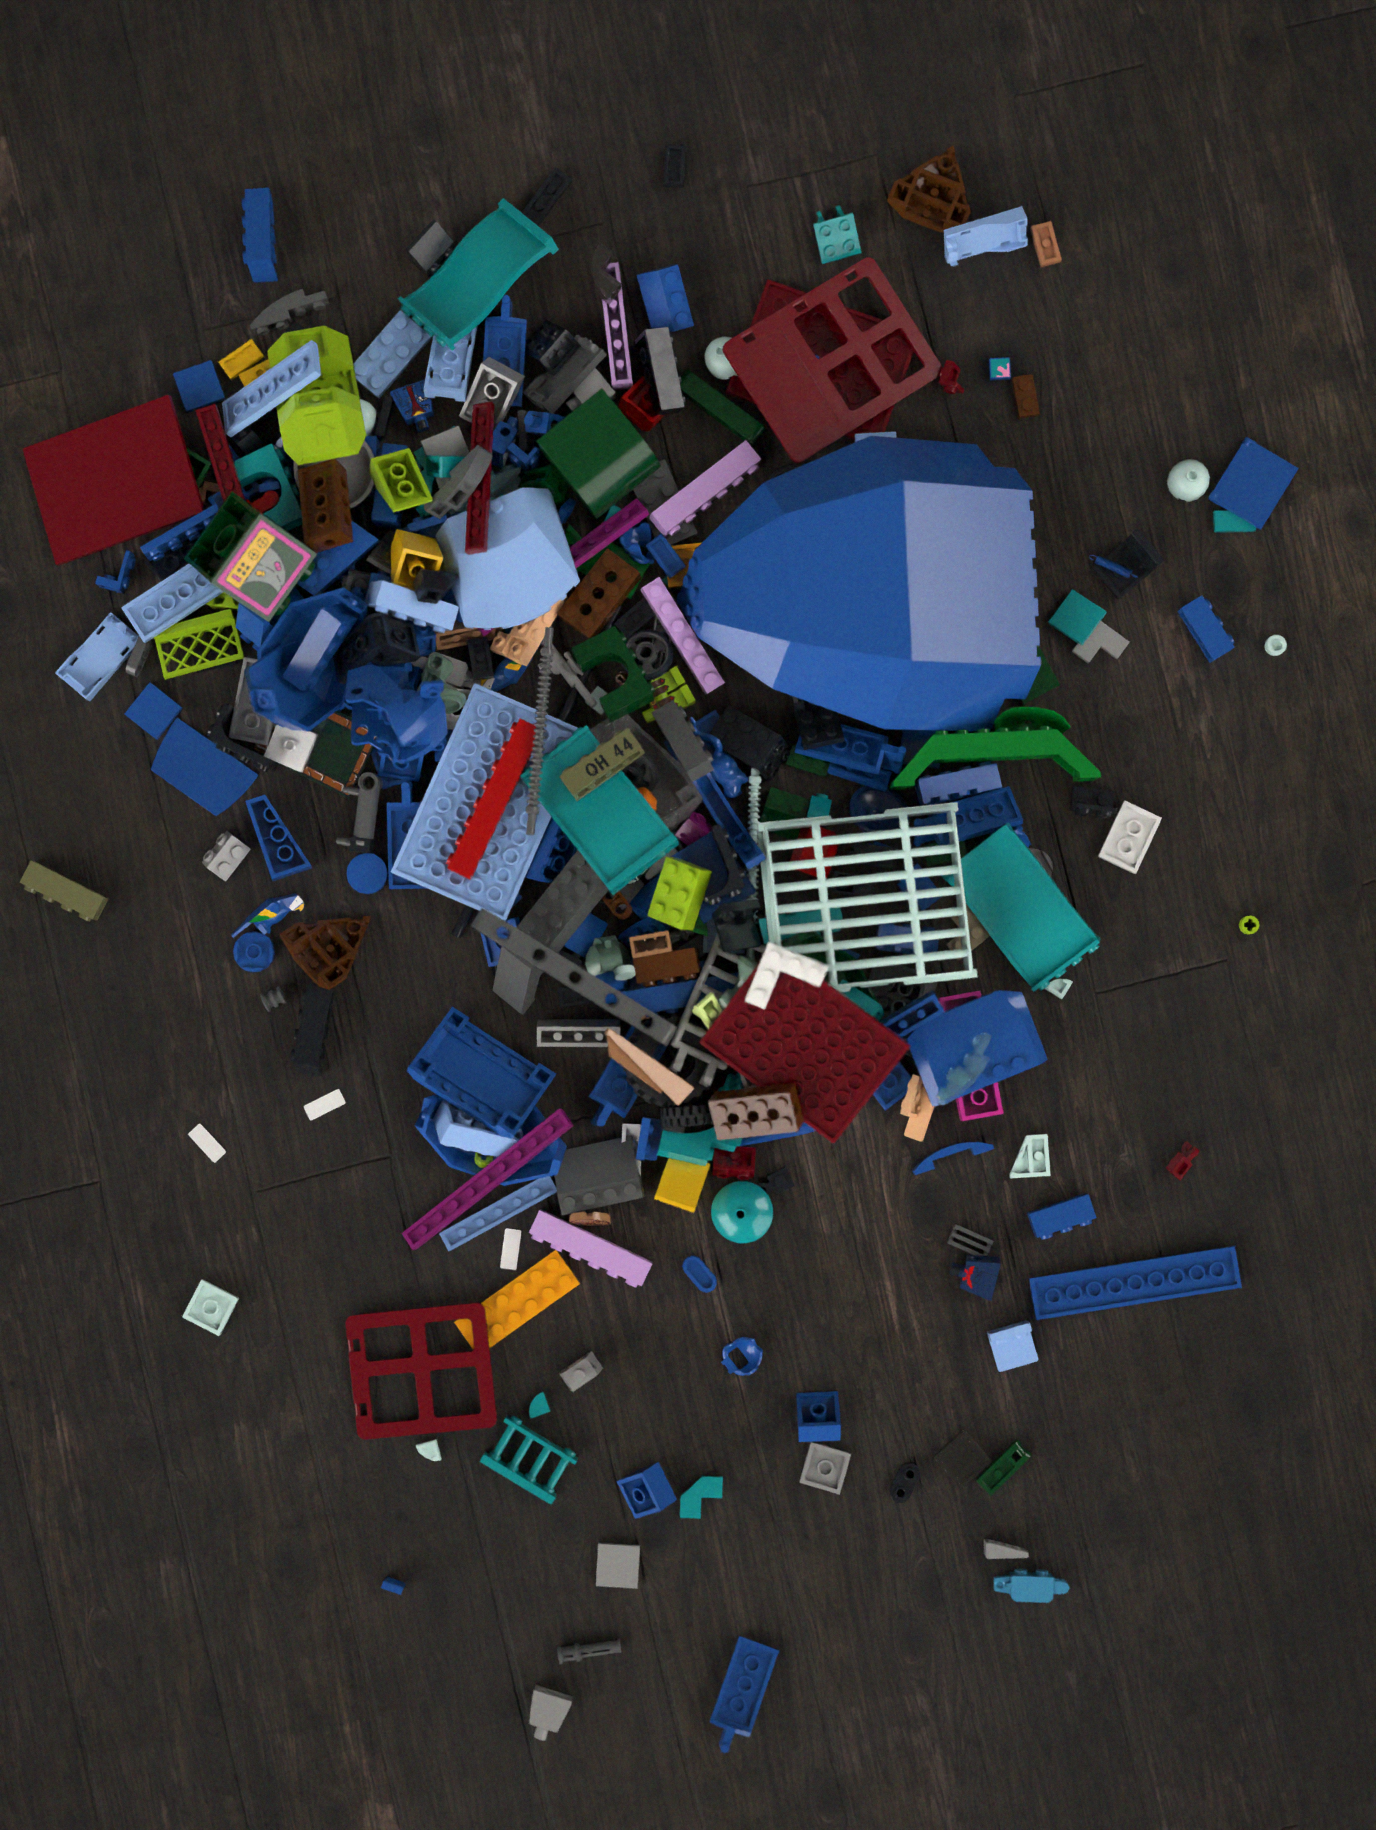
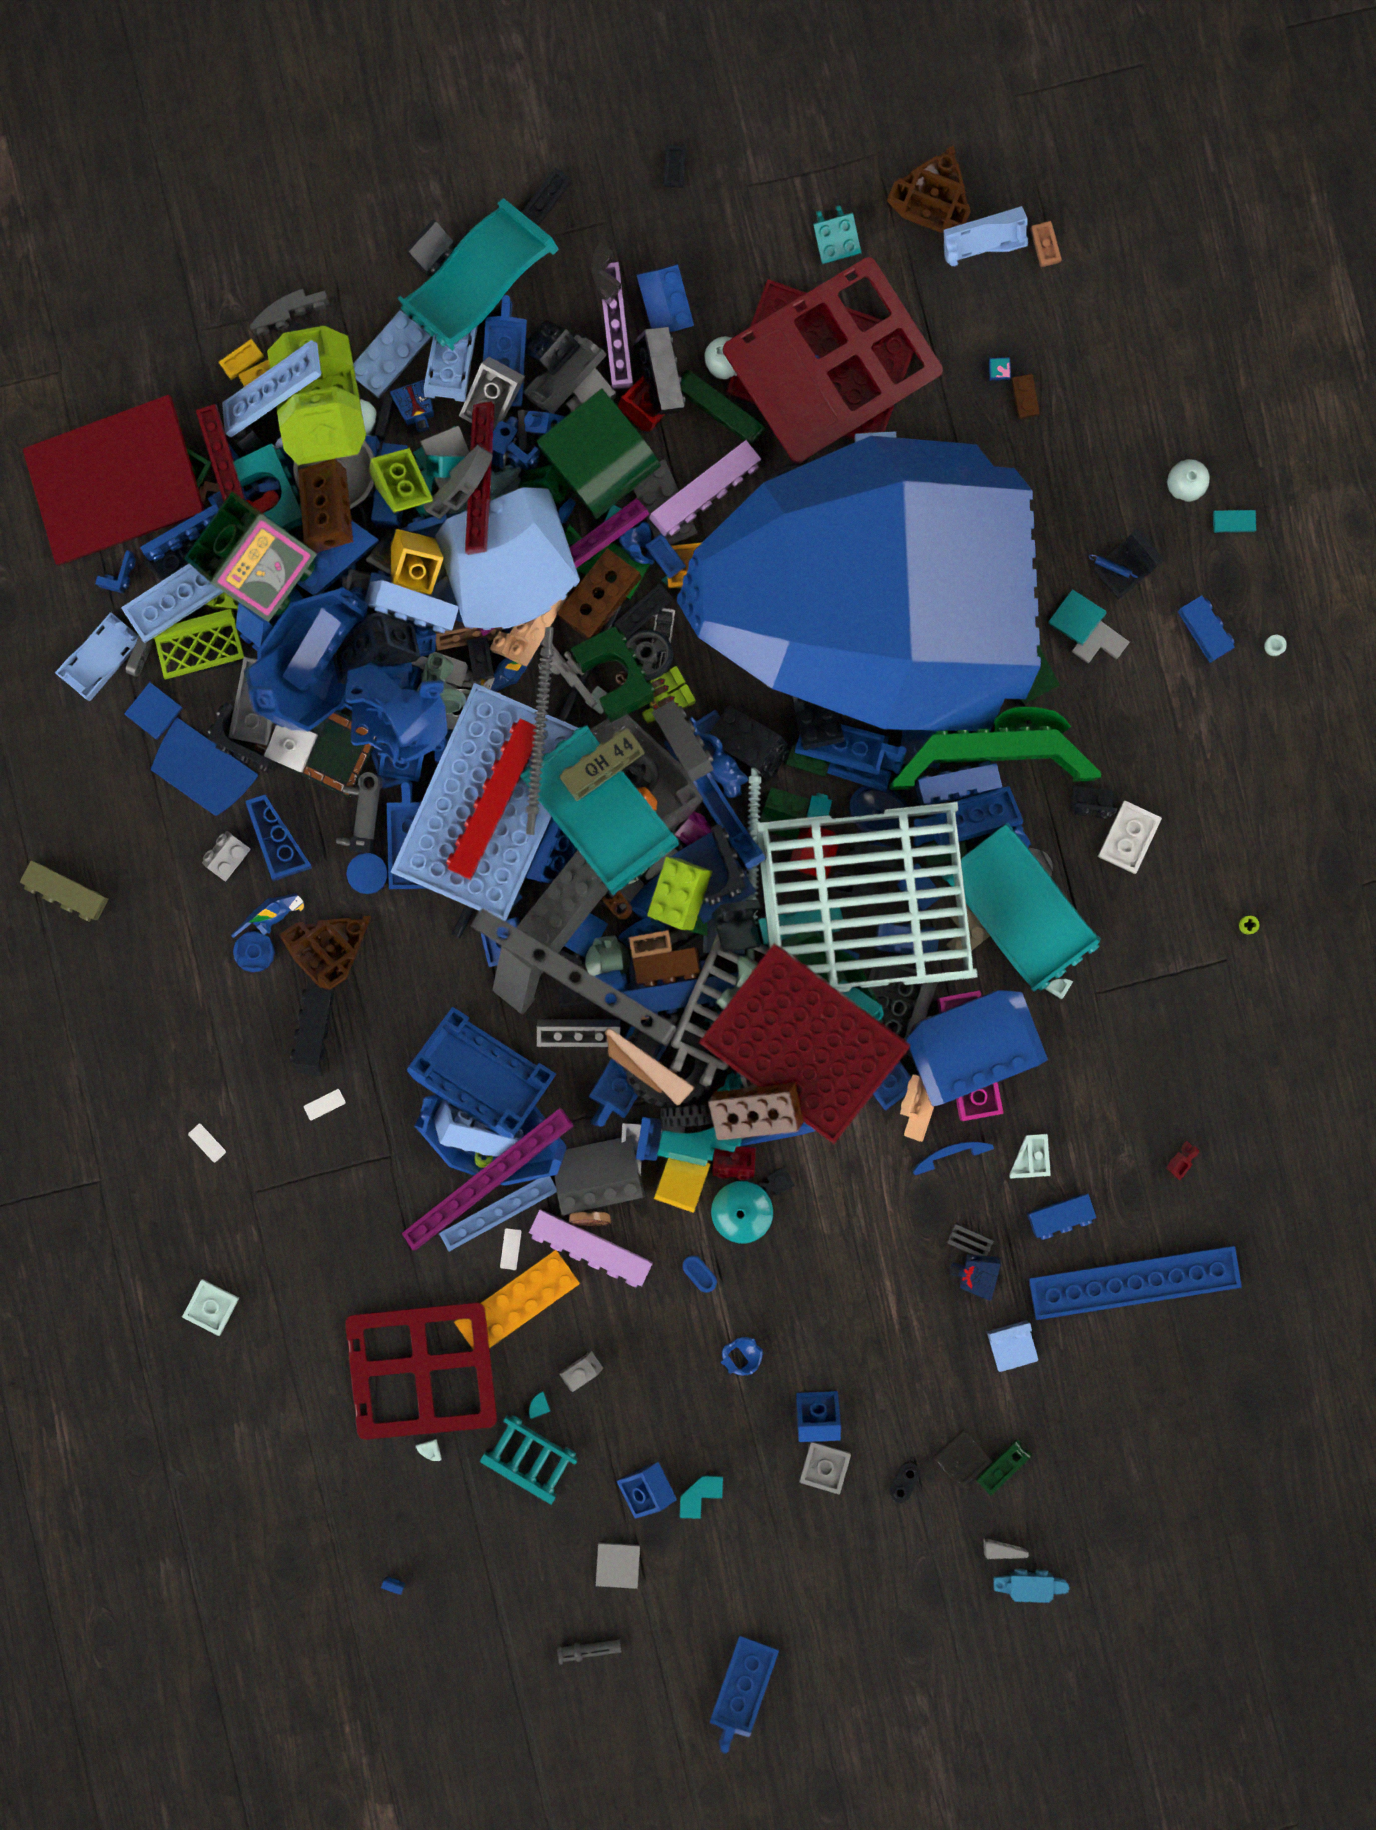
(199, 386): blue tile -> none
(259, 234): blue wedge -> none
(273, 998): dark grey bush -> none
(433, 585): black slope -> none
(548, 1710): light grey torso -> none
(624, 972): light aqua tile -> none
(682, 635): lavender brick -> none
(708, 1010): yellowish green slope -> none
(781, 959): white plate -> none
(914, 1014): blue brick -> none
(948, 378): dark red bracket -> none
(962, 1078): clear light blue slope -> none
(1253, 483): blue piece -> none

